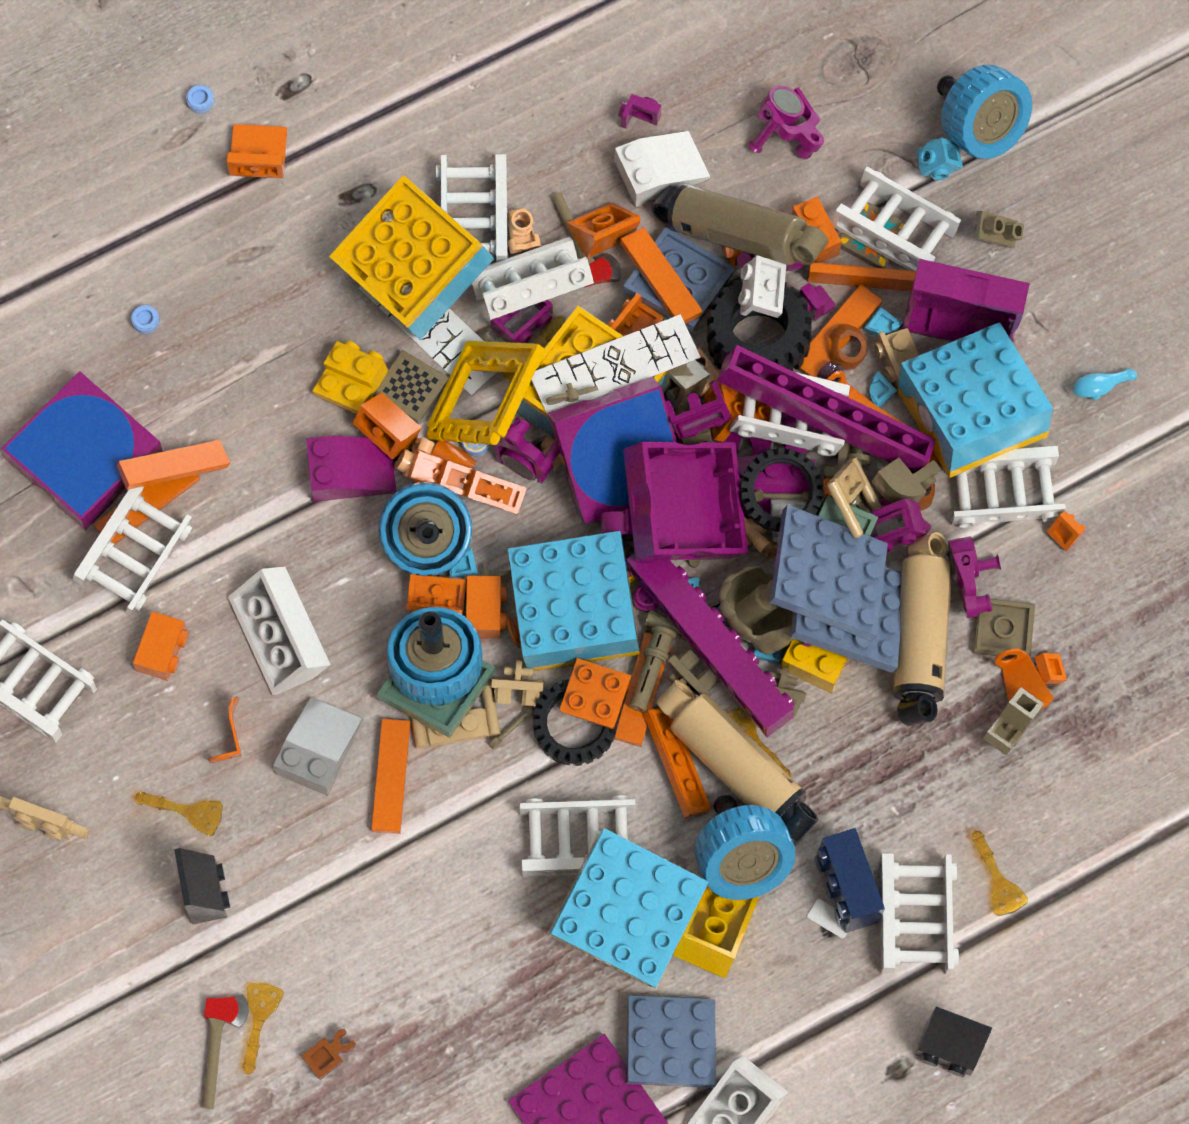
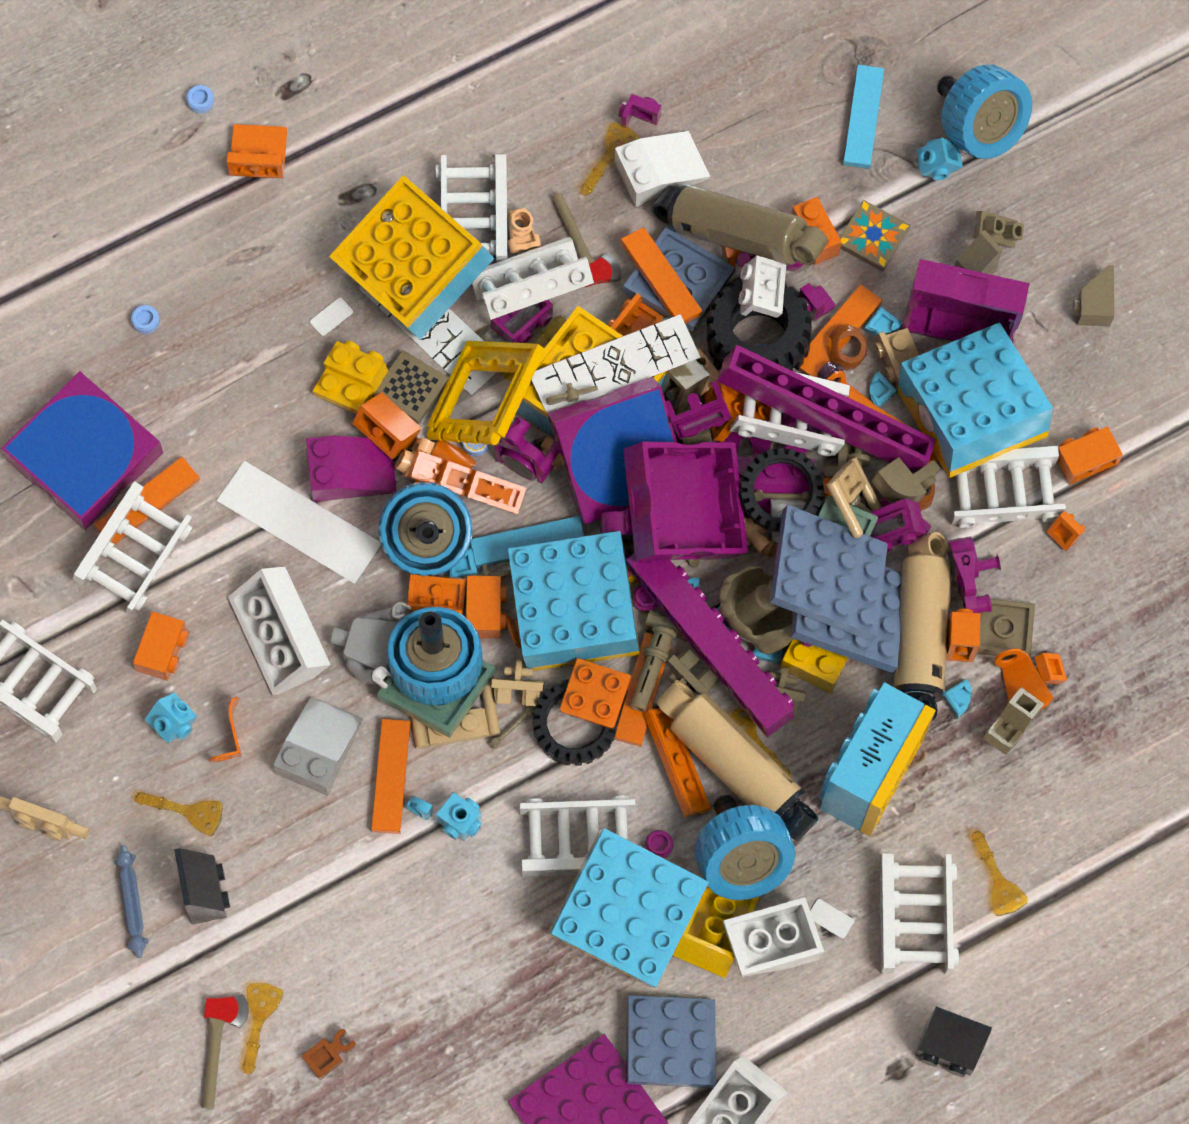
(131, 901): none -> sand blue wheel
(171, 718): none -> medium azure brick
(173, 464): orange tile -> none
(299, 522): none -> white sticker
(331, 316): none -> white sticker
(367, 643): none -> light grey torso
(419, 807): none -> medium azure tile
(458, 808): none -> medium azure brick
(494, 547): none -> medium azure tile
(602, 228): orange slope -> none
(611, 139): none -> clear yellow piece
(659, 843): none -> magenta plate
(774, 938): none -> white slope
(780, 113): magenta piece -> none
(849, 880): dark blue brick -> none
(859, 275): orange tile -> none
(863, 116): none -> medium azure tile
(875, 758): none -> medium azure piece
(884, 241): white fence -> none
(959, 697): none -> medium azure tile
(963, 635): none -> orange brick
(981, 255): none -> dark tan slope
(1088, 454): none -> orange brick
(1096, 300): none -> dark tan slope
(1098, 384): medium azure piece -> none

